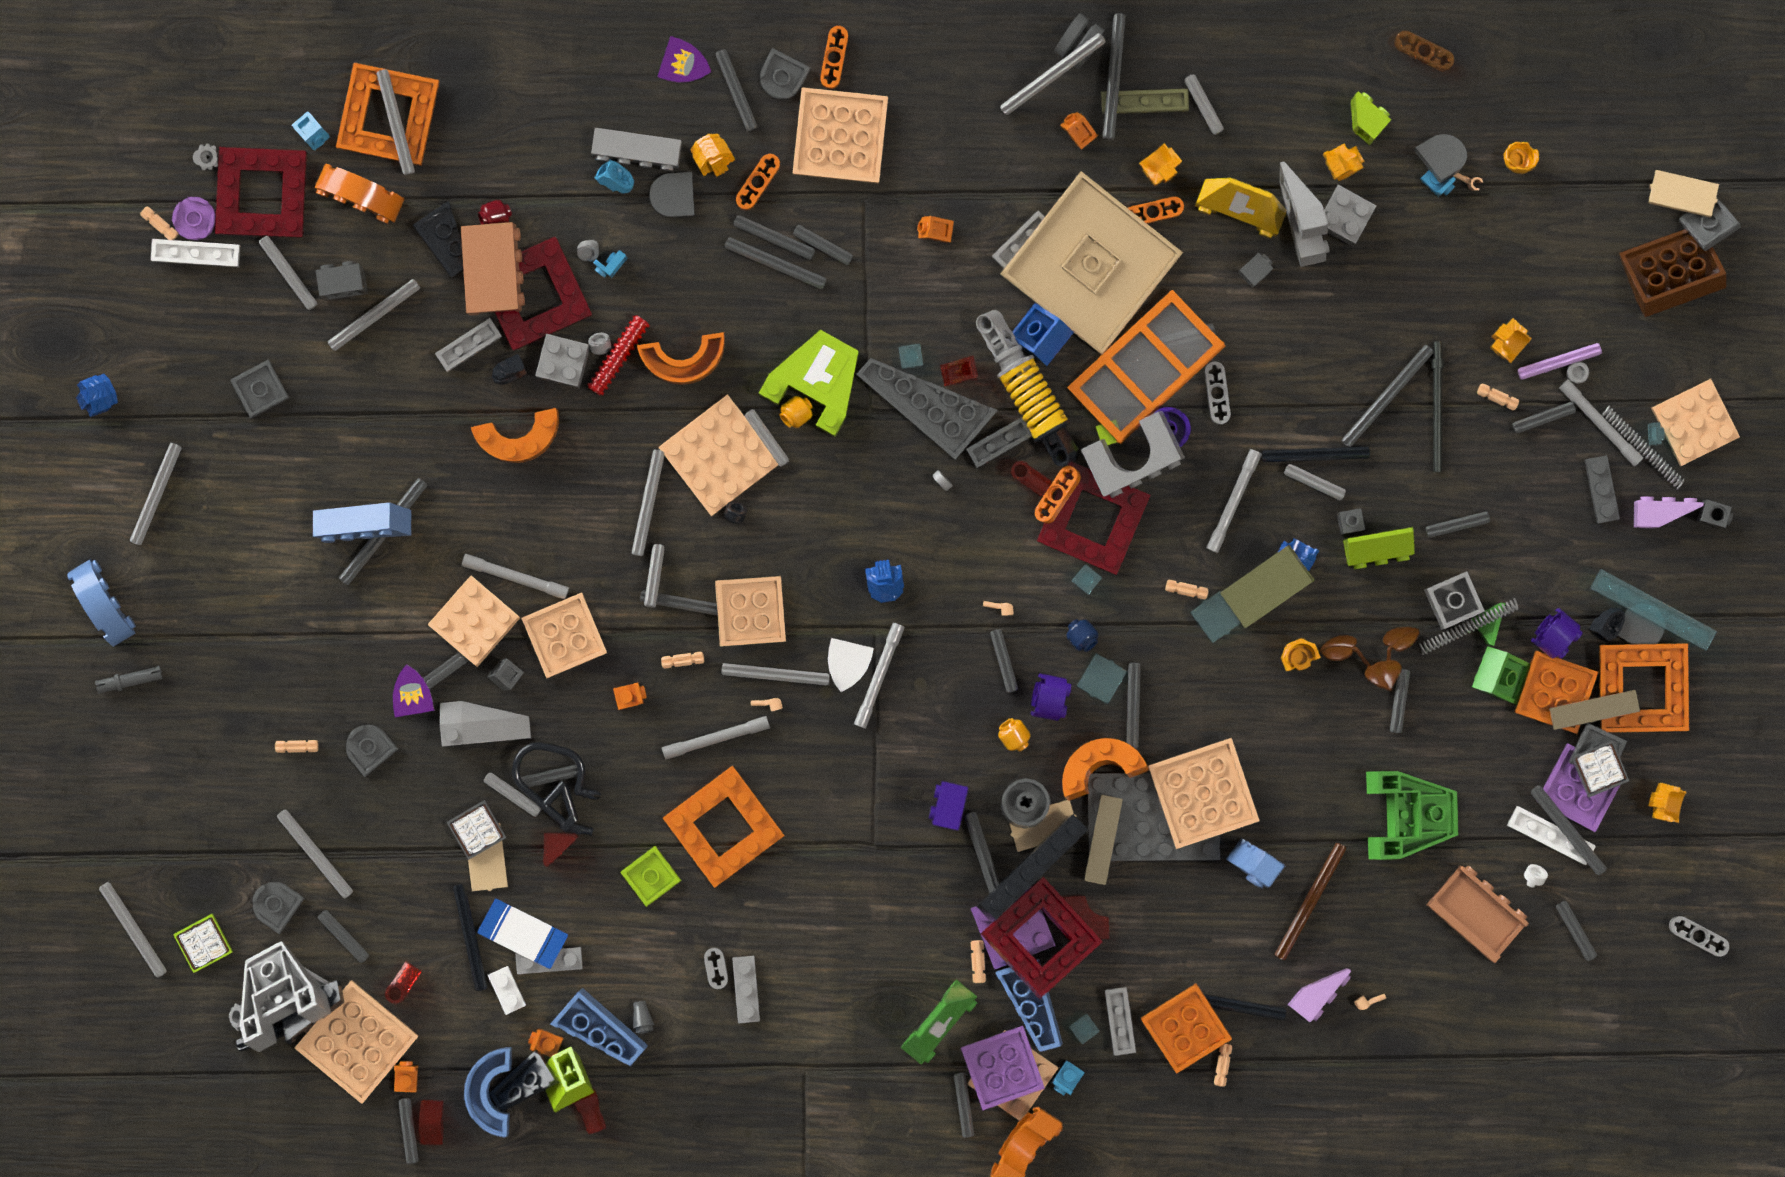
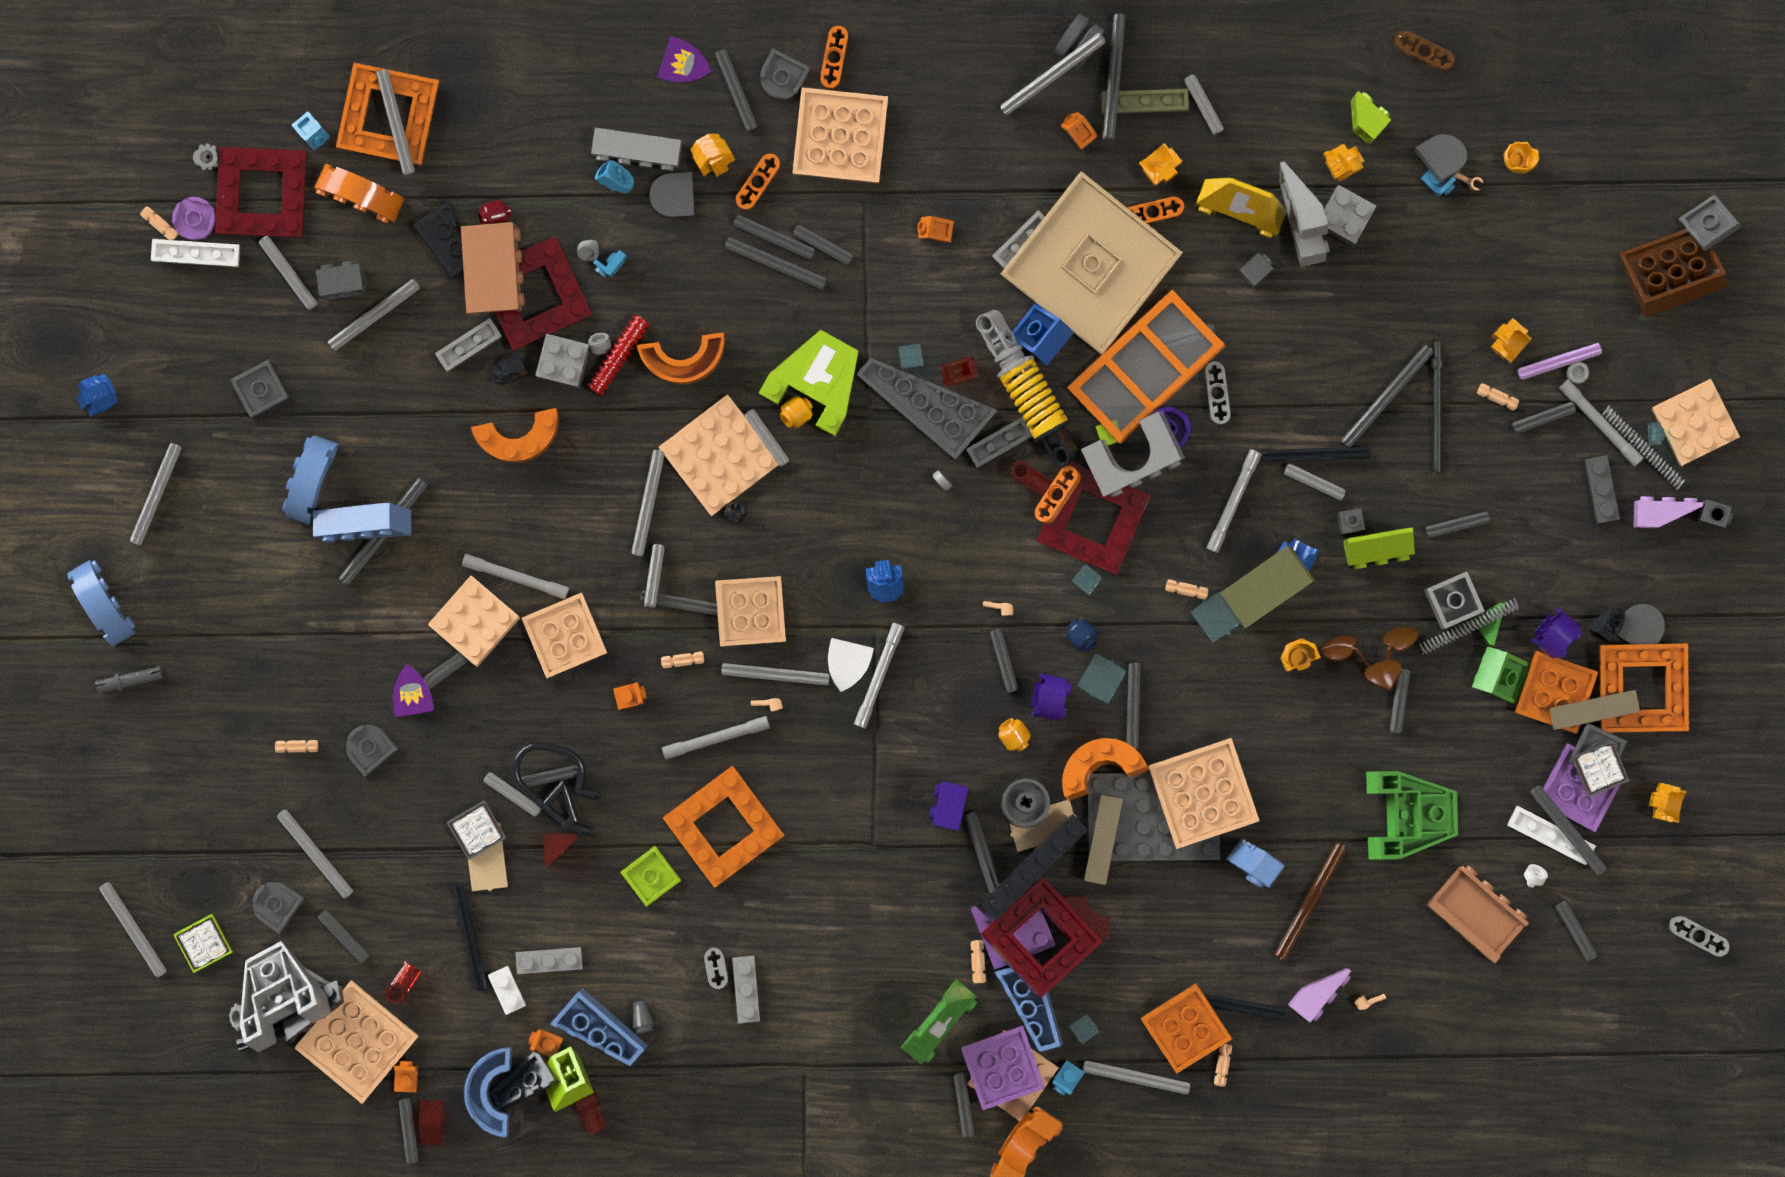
(308, 479): none -> medium blue brick
(472, 724): light grey wedge -> none
(505, 674): dark grey brick -> none
(522, 933): sticker -> none
(1120, 1021): light grey plate -> none
(1136, 1077): none -> light grey axle
(1653, 609): clear light blue plate -> none
(1683, 193): tan piece -> none

